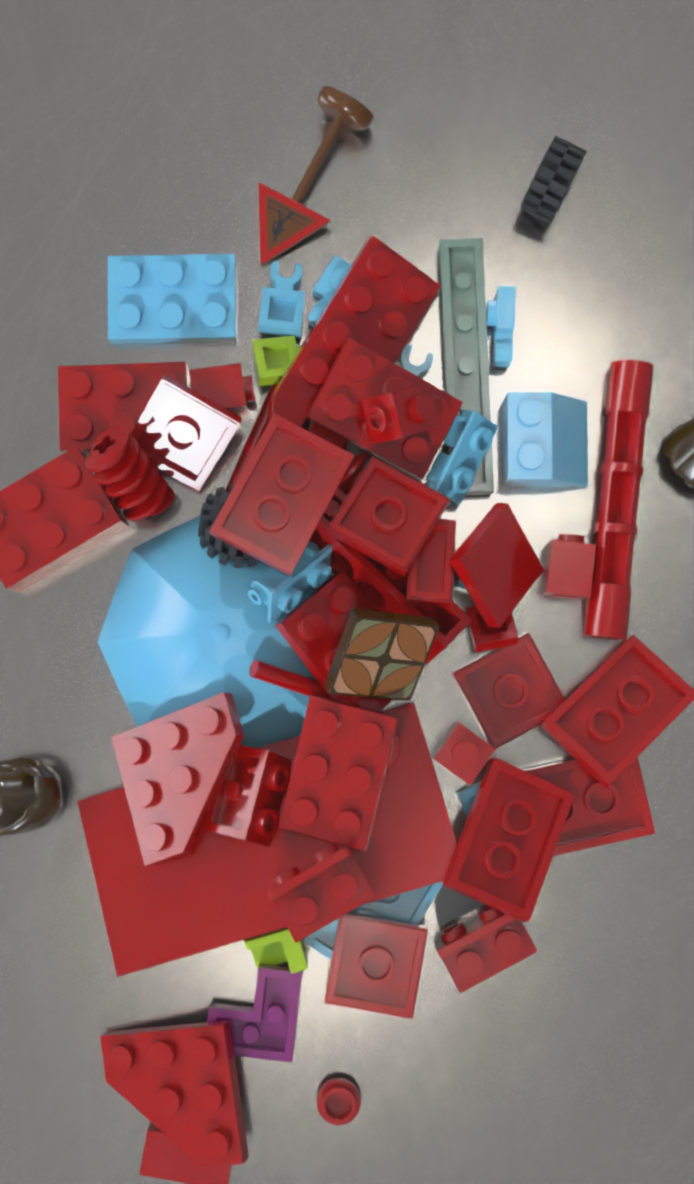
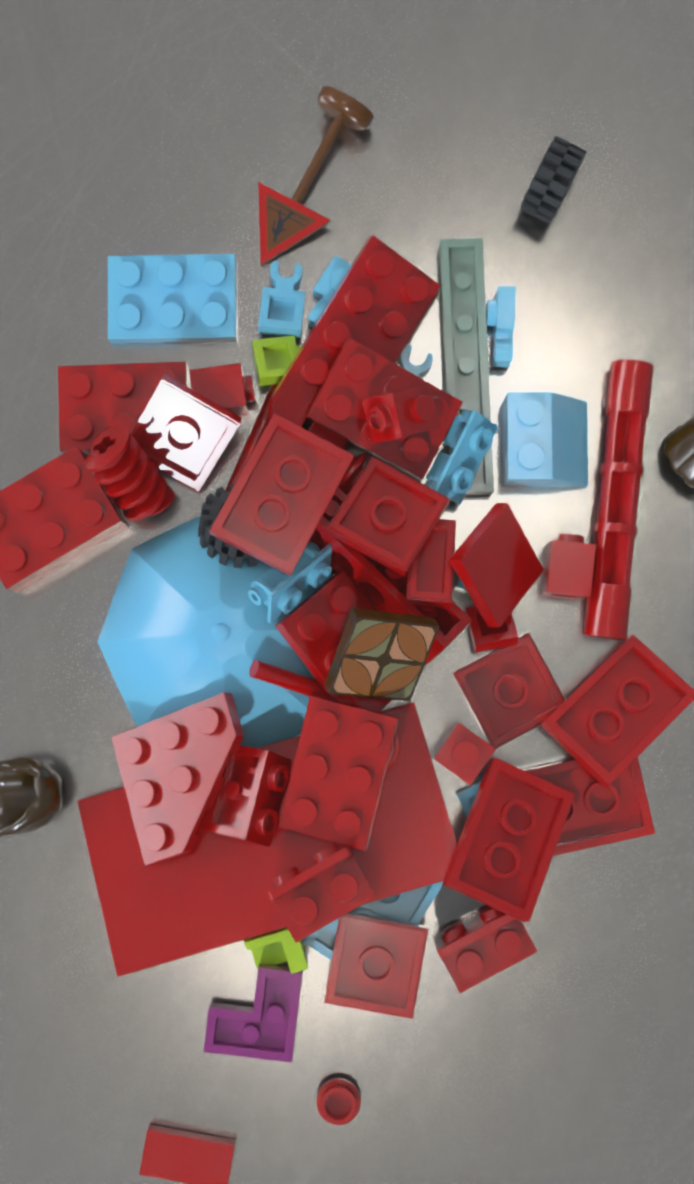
(183, 1085): red plate -> none

